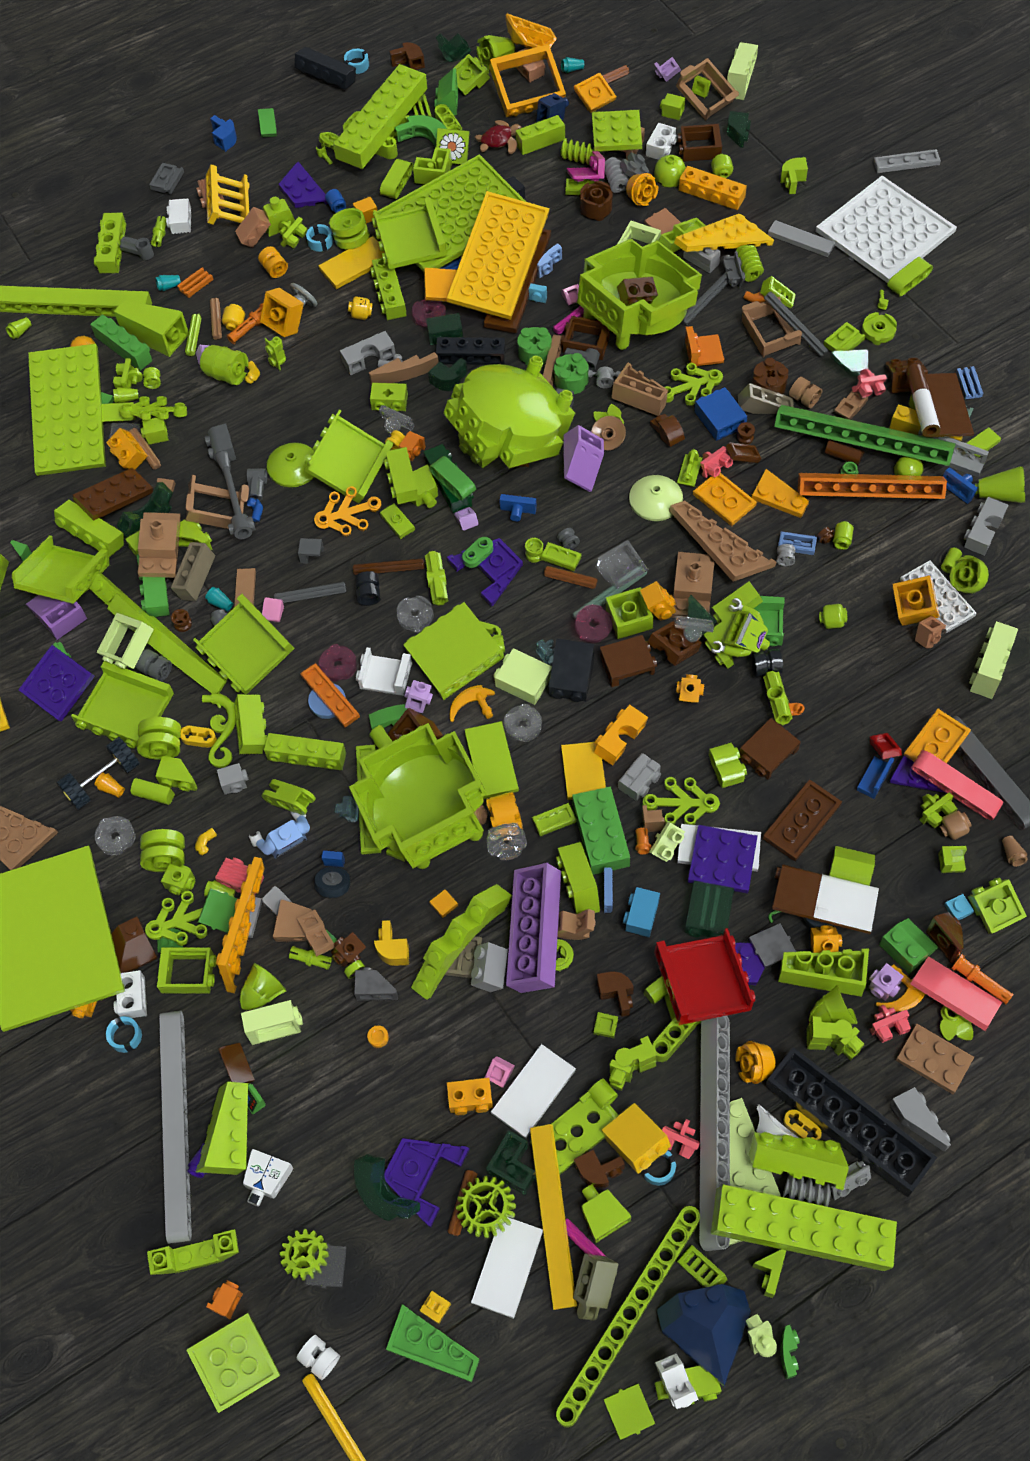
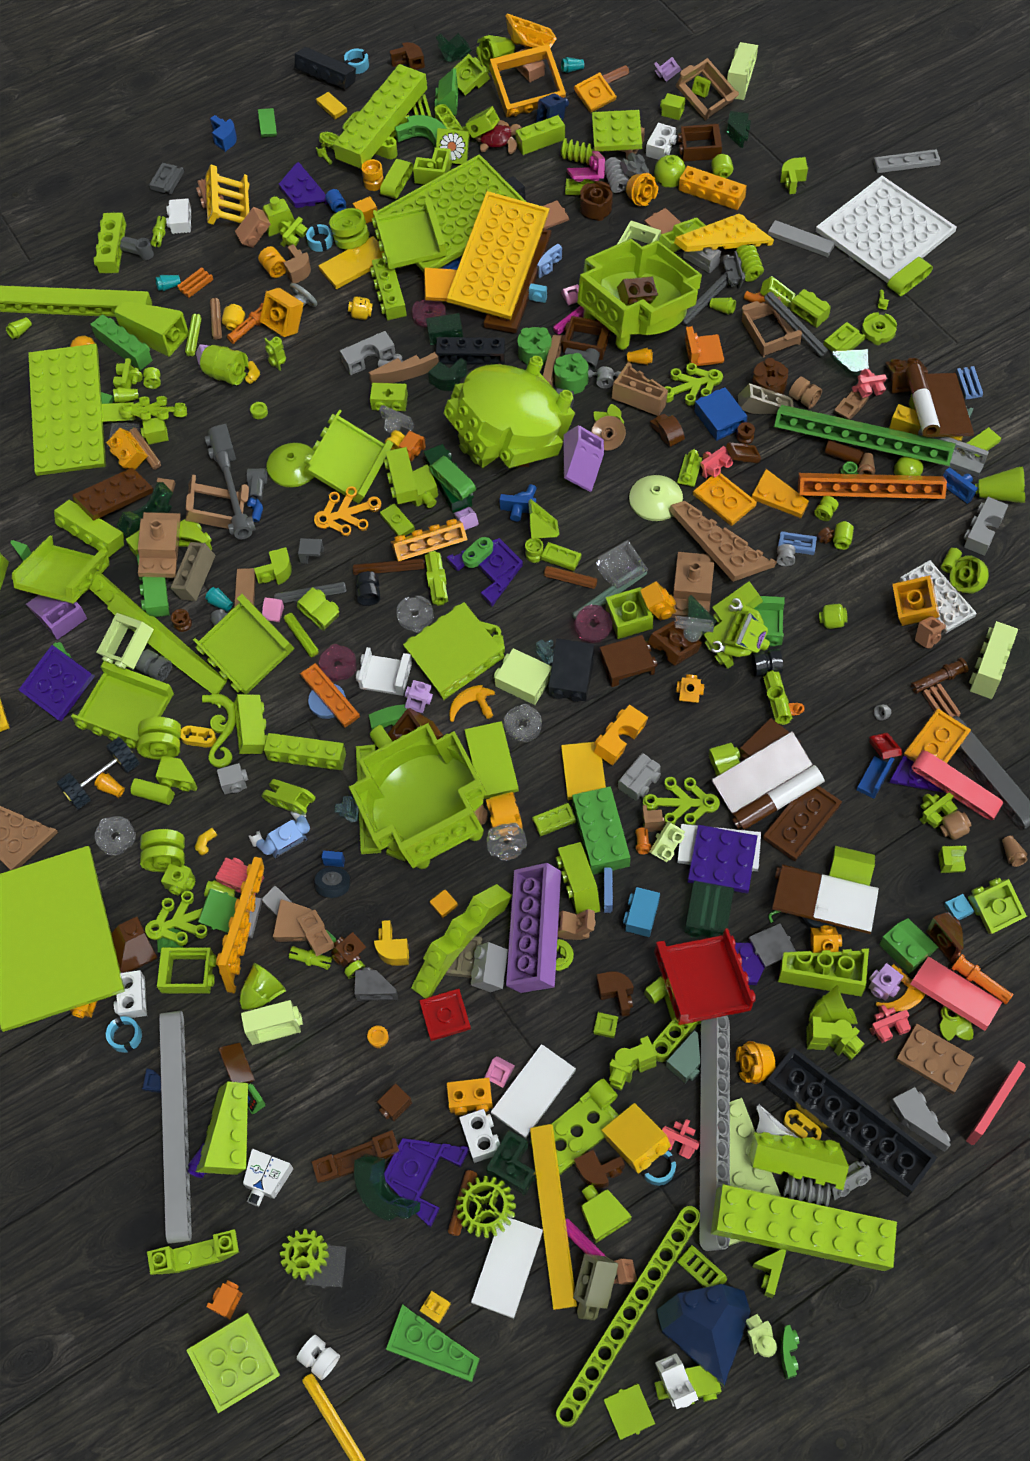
(152, 1081): none -> dark blue tile
(259, 410): none -> lime tile
(279, 569): none -> lime brick
(298, 266): none -> medium nougat brick
(301, 635): none -> lime axle
(318, 608): none -> lime brick
(331, 105): none -> yellow tile
(342, 1164): none -> reddish brown slope
(372, 174): none -> light orange wheel
(394, 1103): none -> reddish brown brick
(428, 540): none -> light orange brick
(445, 1014): none -> red plate
(476, 1136): none -> white brick
(482, 122): none -> lime torso
(529, 492): none -> blue arm
(541, 522): none -> lime slope
(556, 215): none -> nougat piece
(568, 538): dark grey wheel -> none
(625, 1272): none -> nougat tile
(640, 356): none -> light orange cone
(686, 1059): none -> sand green slope
(724, 305): none -> lime cone
(767, 781): none -> door
(810, 308): none -> lime brick
(826, 508): none -> lime wheel
(866, 465): none -> medium nougat cone
(880, 709): none -> light grey hinge
(933, 690): none -> nougat tile
(947, 672): none -> reddish brown pin
(995, 1103): none -> coral tile

